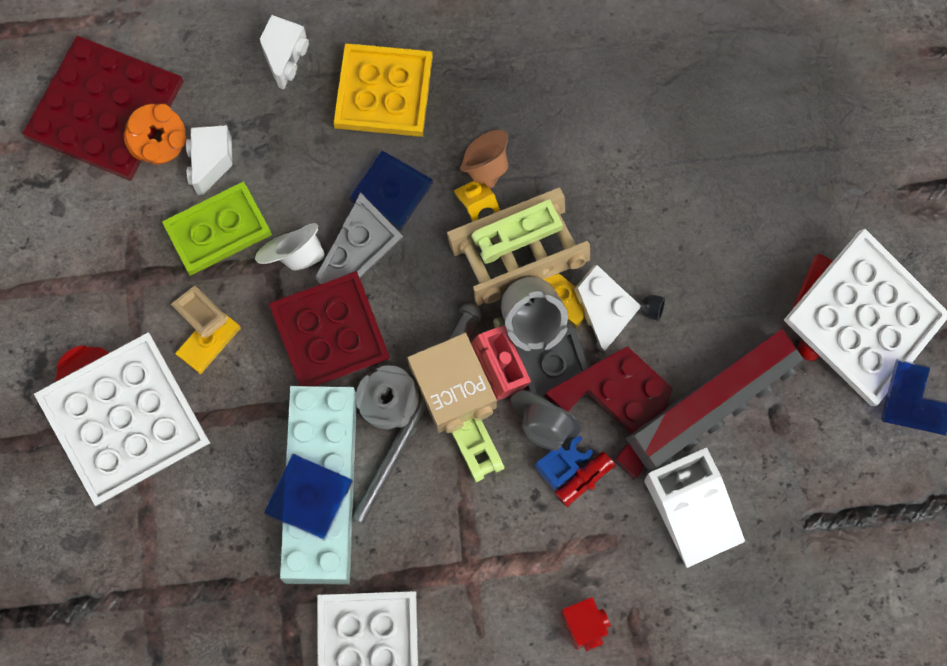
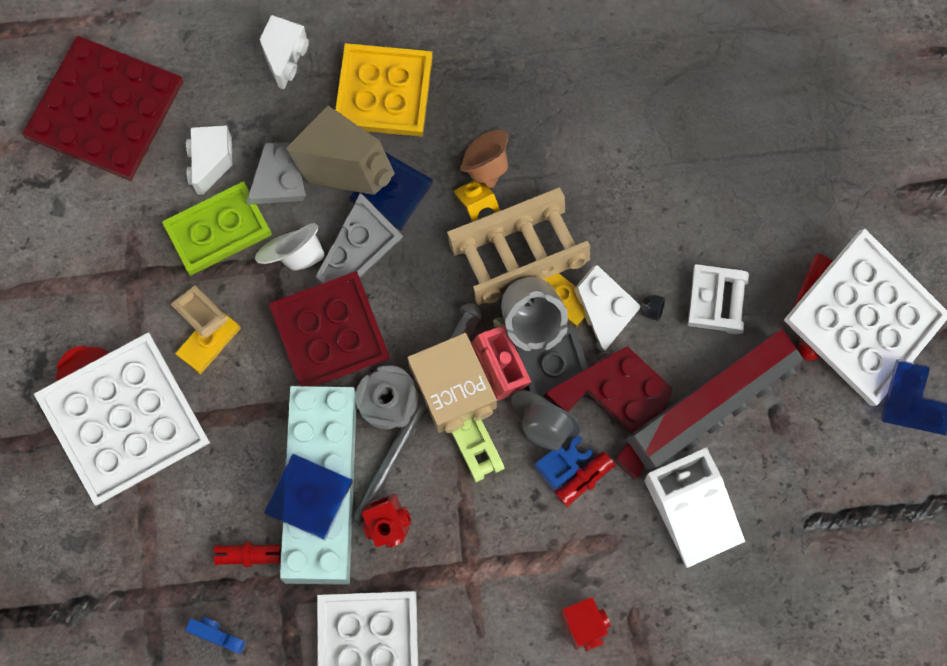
(162, 119): orange plate -> none
(208, 630): none -> blue plate
(247, 554): none -> red pin
(276, 177): none -> light grey wing
(340, 155): none -> dark tan slope
(386, 521): none -> red brick
(517, 230): yellowish green plate -> none
(708, 297): none -> white plate

